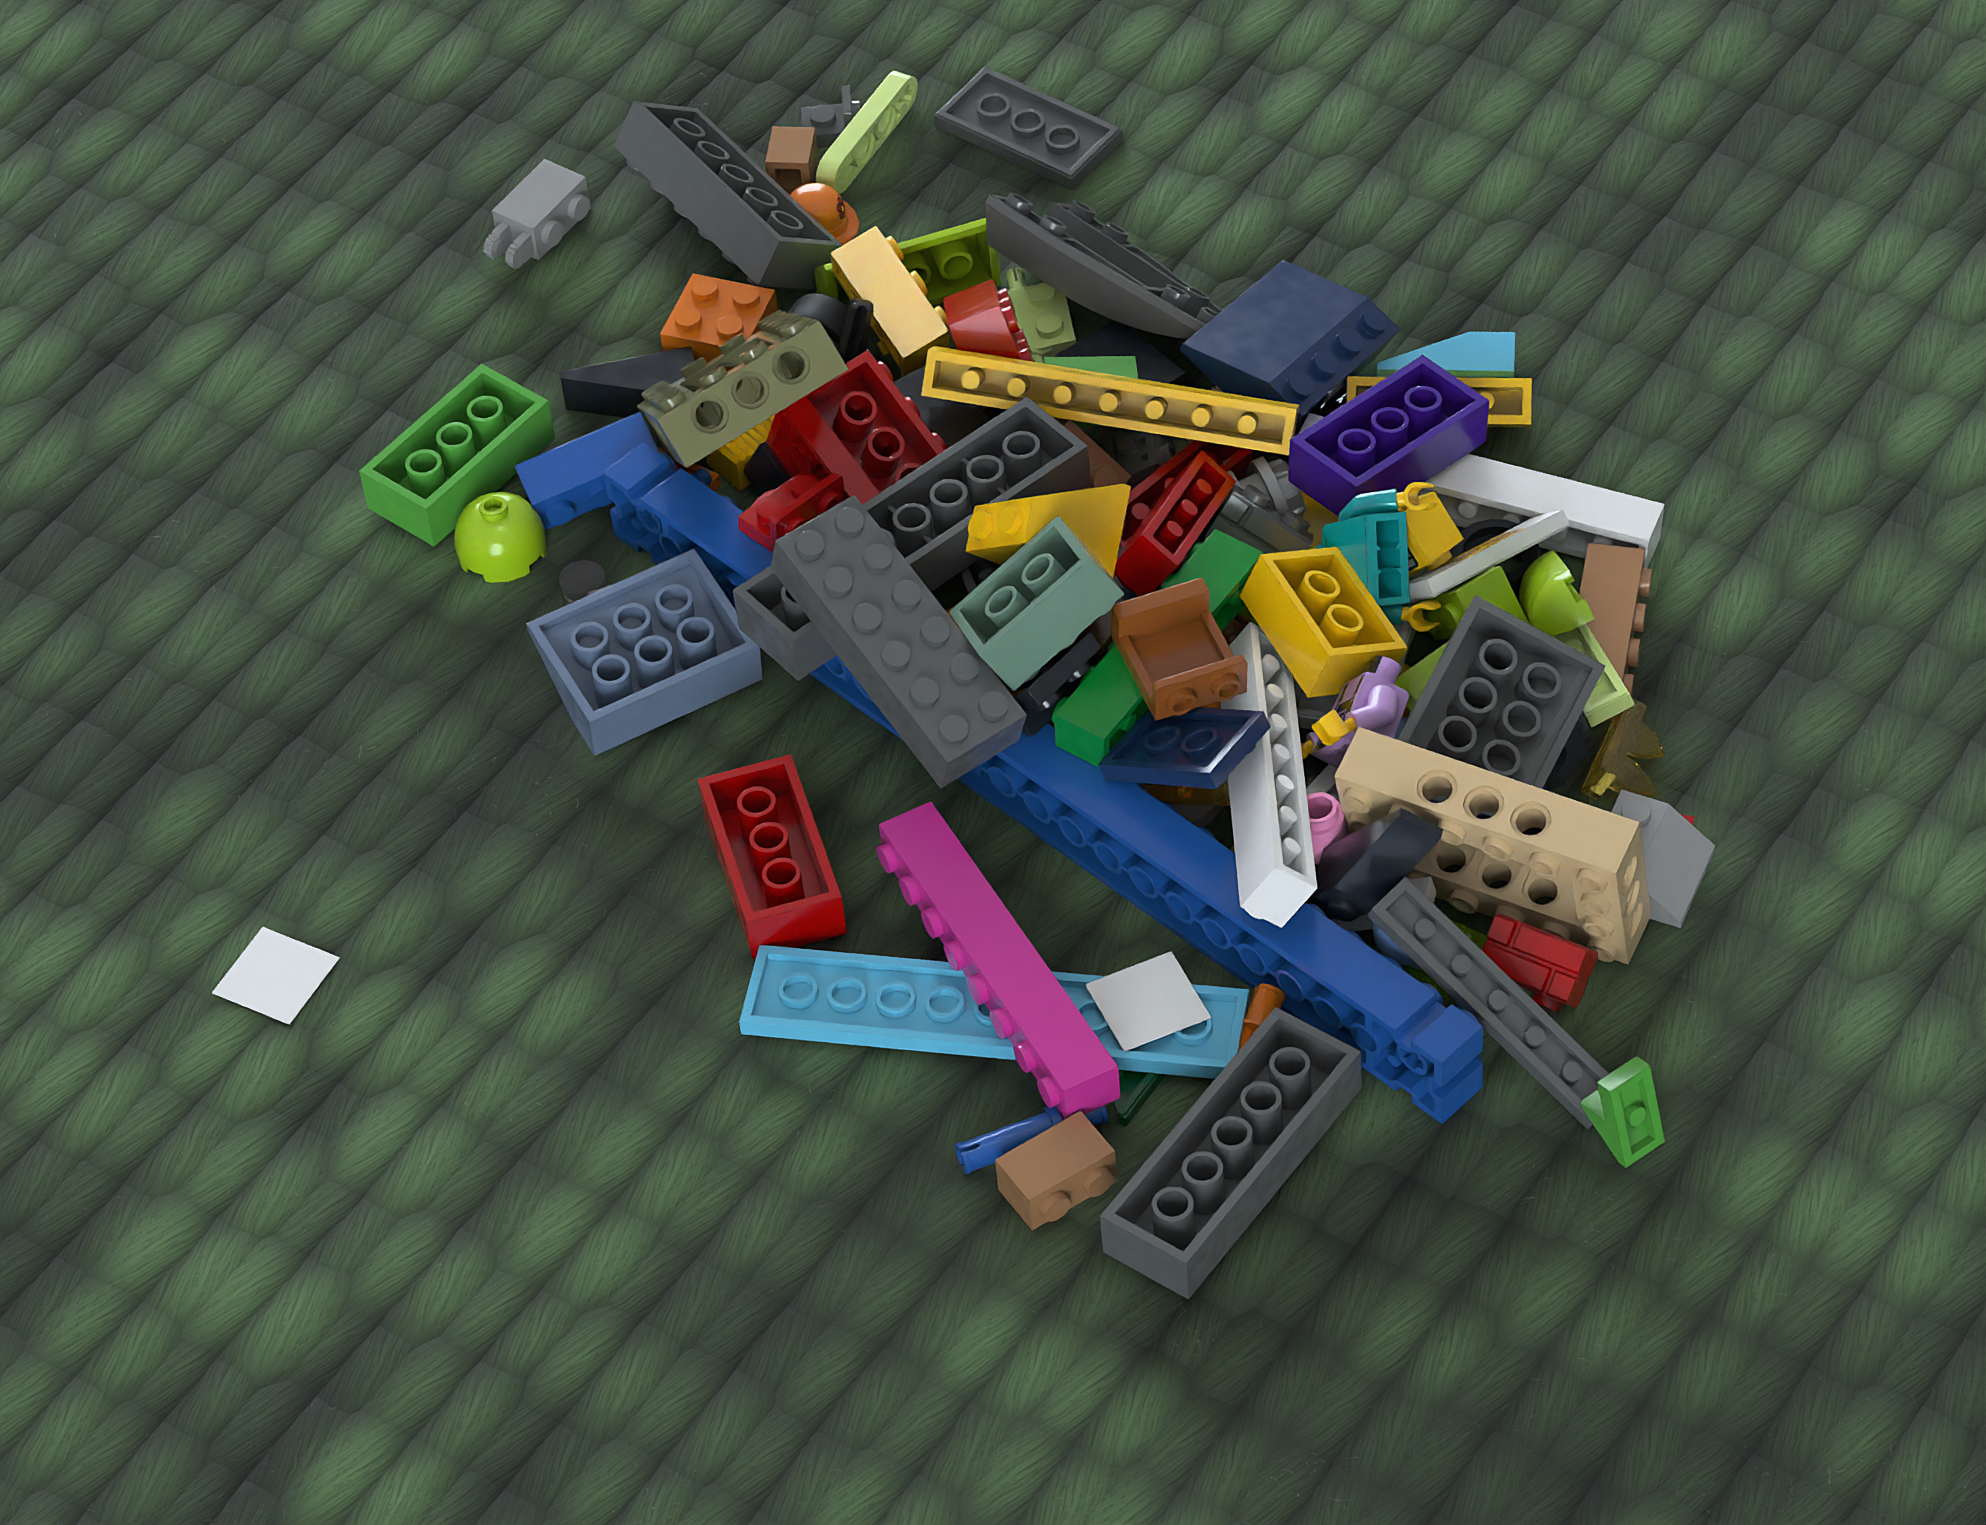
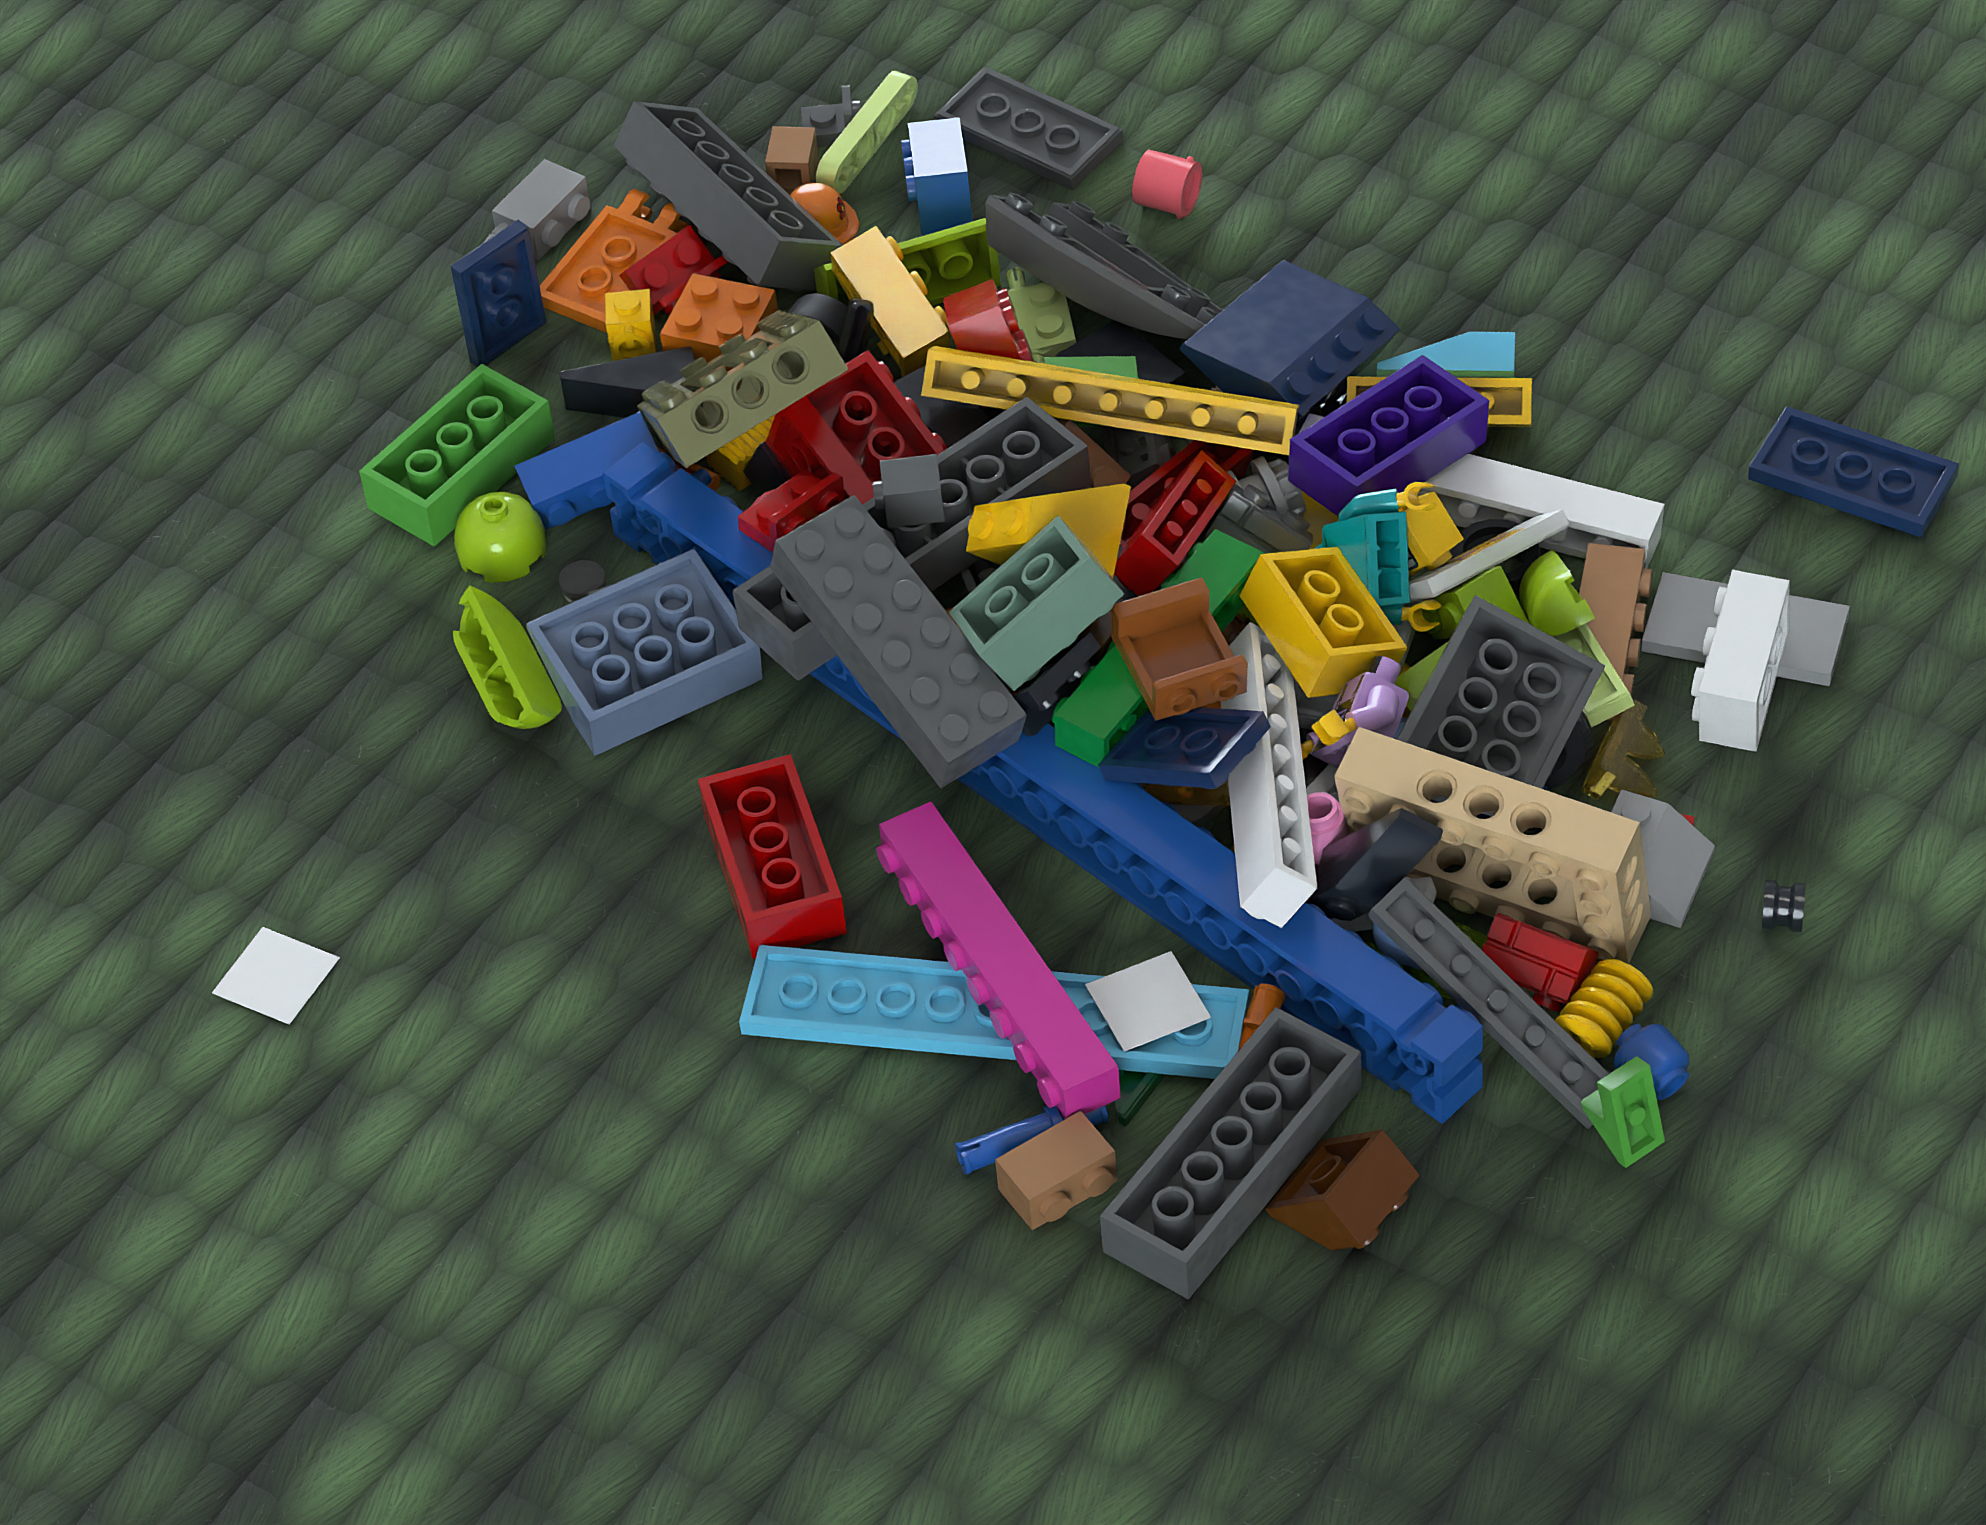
(498, 293): none -> dark blue tile
(504, 663): none -> lime brick
(602, 253): none -> orange tile
(630, 324): none -> yellow brick
(670, 268): none -> red bracket
(910, 491): none -> dark grey brick
(937, 174): none -> blue wedge
(1167, 183): none -> coral piece
(1345, 1190): none -> reddish brown slope
(1605, 1006): none -> yellow piece
(1658, 1049): none -> blue head
(1686, 610): none -> light grey tile
(1741, 660): none -> white brick
(1783, 905): none -> black wheel
(1853, 471): none -> dark blue plate

